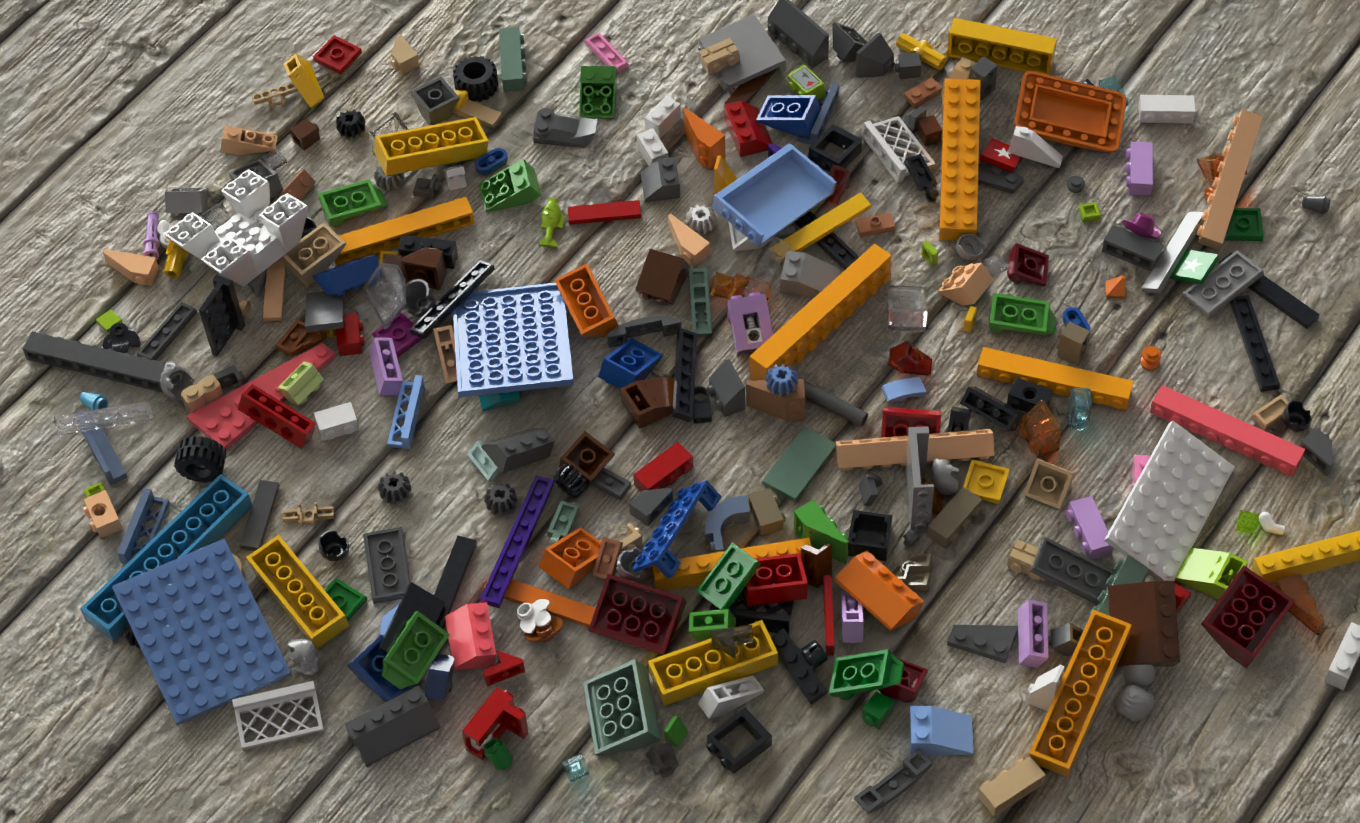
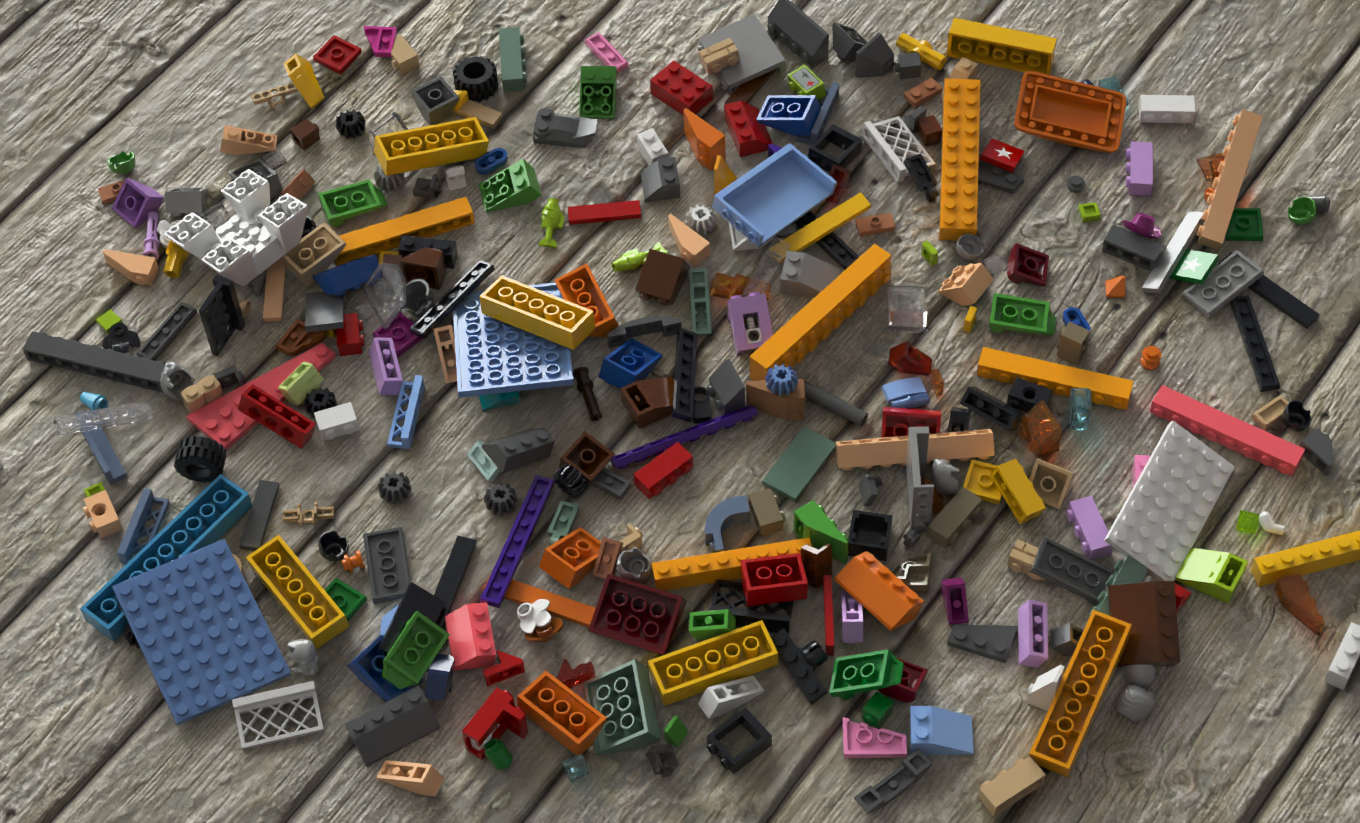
(110, 192): none -> nougat plate
(122, 163): none -> bright green hair
(136, 201): none -> medium lavender slope
(319, 401): none -> black gear
(350, 563): none -> orange wheel
(381, 39): none -> dark pink wing
(412, 777): none -> light nougat slope
(537, 312): none -> yellow brick
(561, 713): none -> orange slope
(575, 677): none -> clear red slope
(585, 386): none -> dark brown pin
(632, 259): none -> lime animal
(650, 504): dark grey slope -> none
(657, 550): blue bracket -> none
(663, 116): white brick -> none
(681, 89): none -> red brick
(690, 434): none -> dark purple plate
(727, 638): clear smoke slope -> none
(728, 577): green tile -> none
(869, 742): none -> bright pink wing
(911, 402): none -> medium blue axle
(937, 382): none -> clear orange tile
(955, 600): none -> magenta slope
(985, 72): dark grey brick -> none
(1018, 491): none -> yellow brick
(1032, 146): white slope -> none
(1246, 615): dark red slope -> none
(1302, 211): none -> bright green hair

